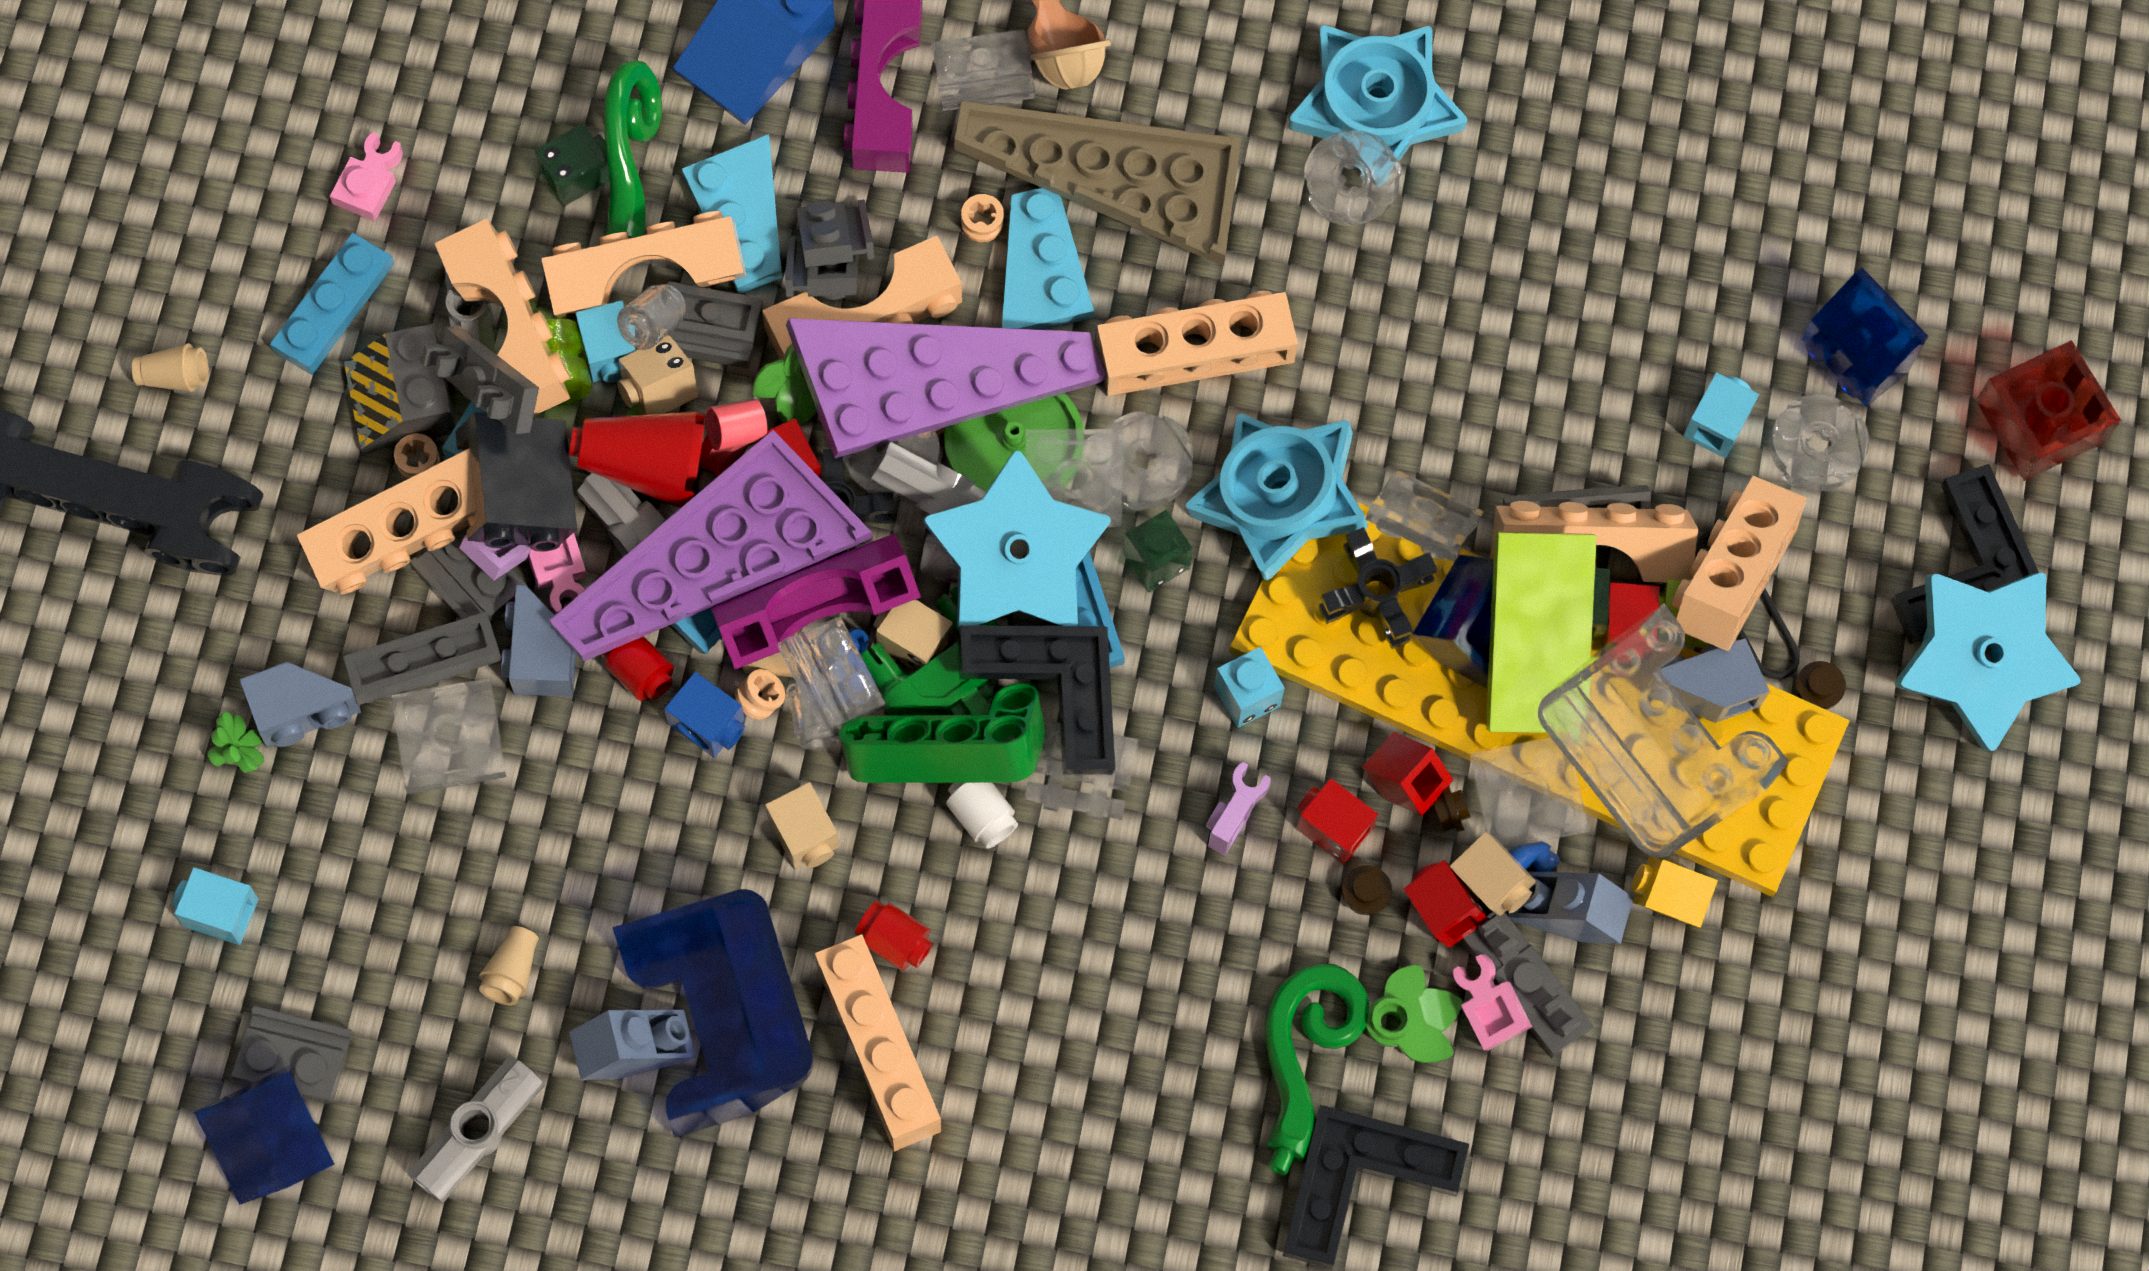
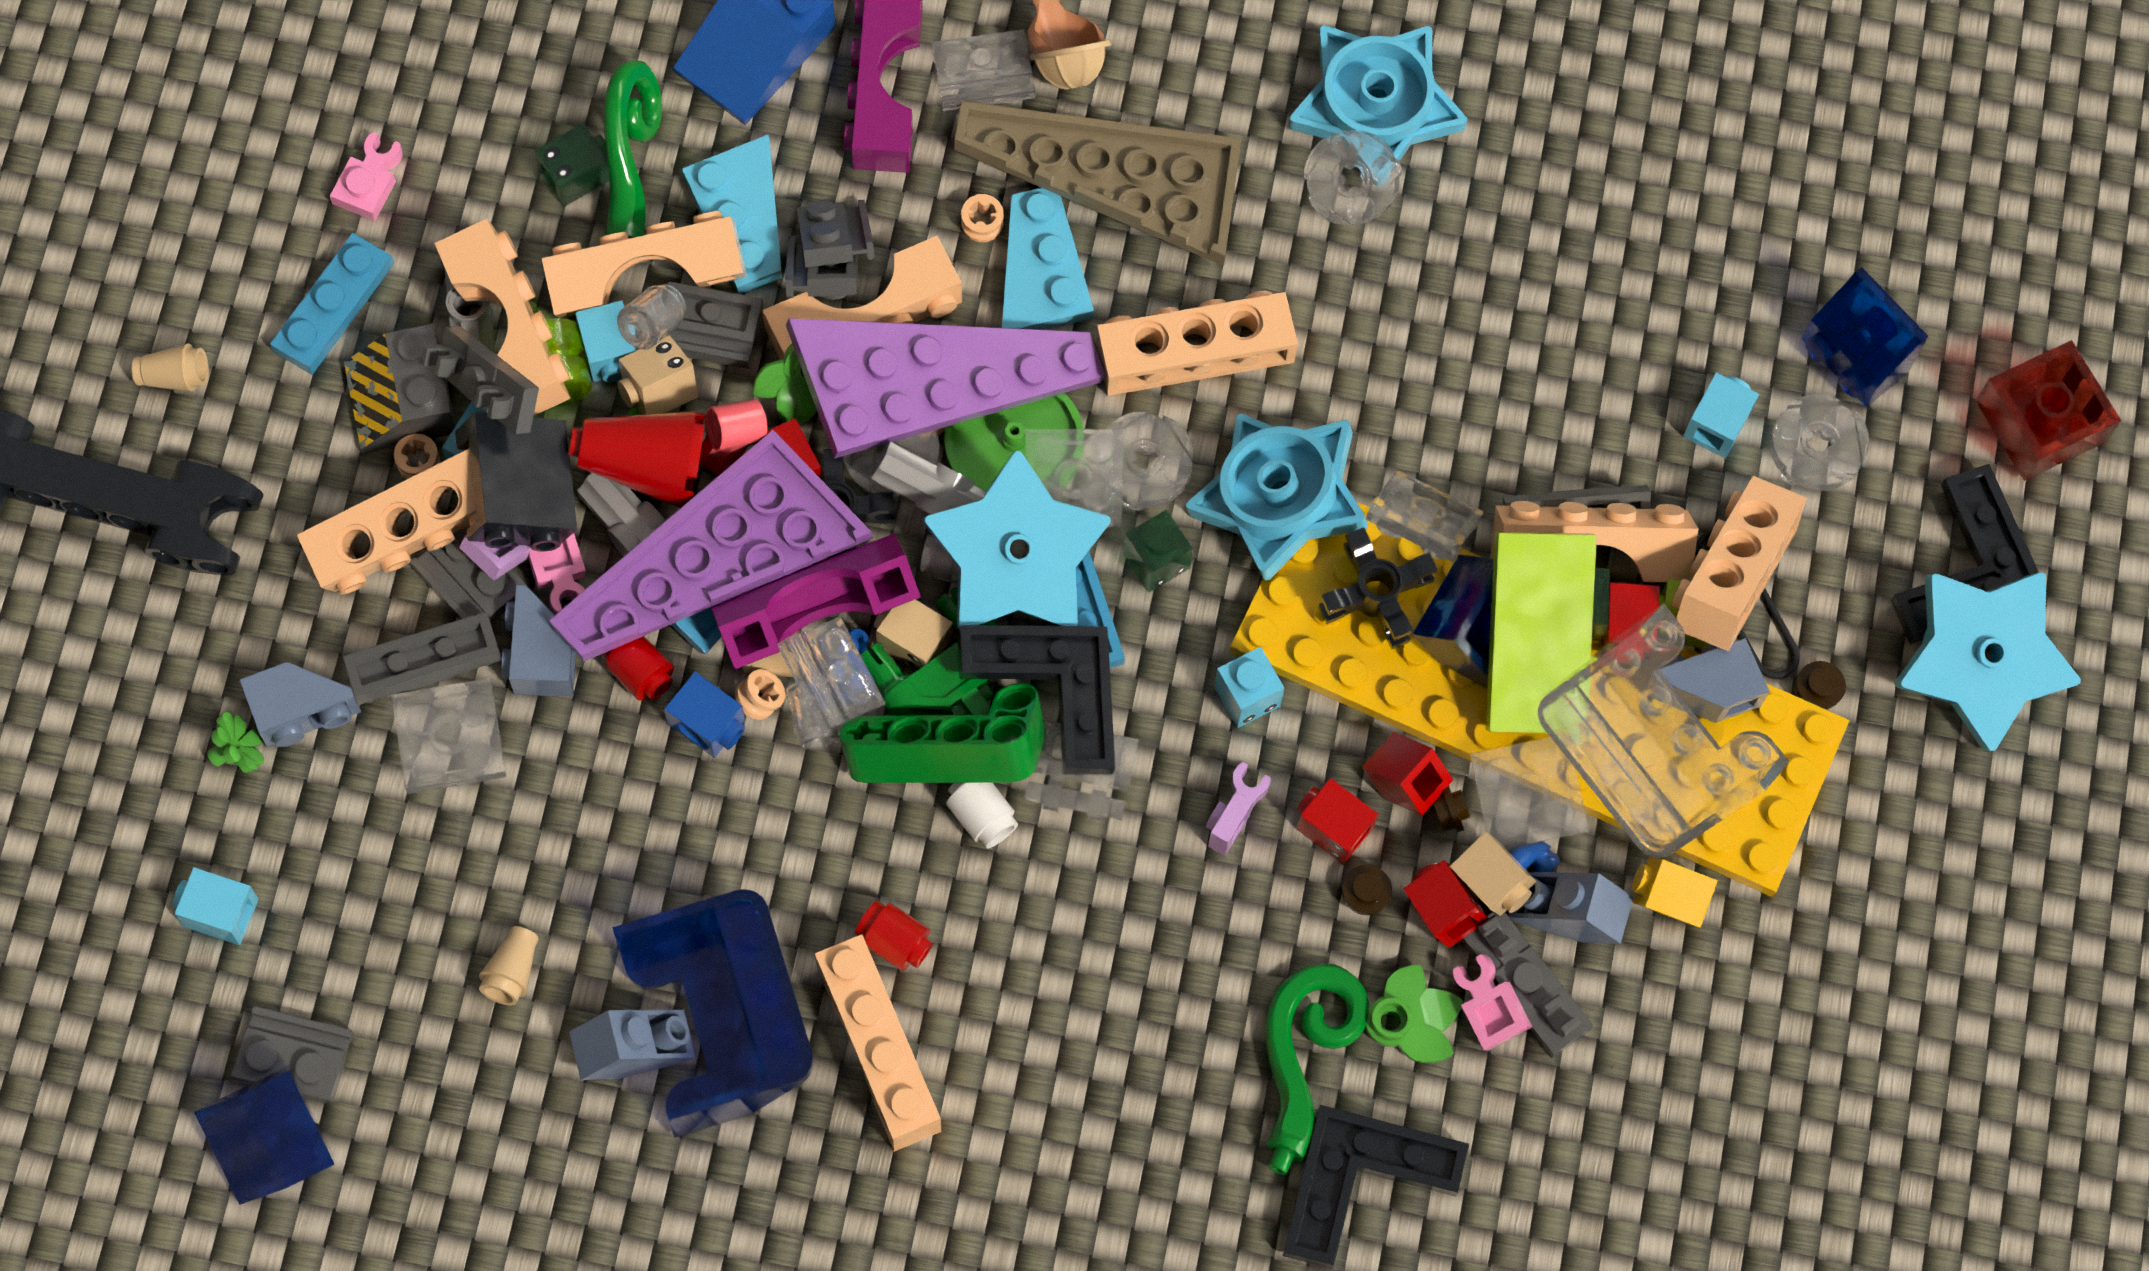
(455, 1156): light grey piece -> none
(803, 827): tan brick -> none

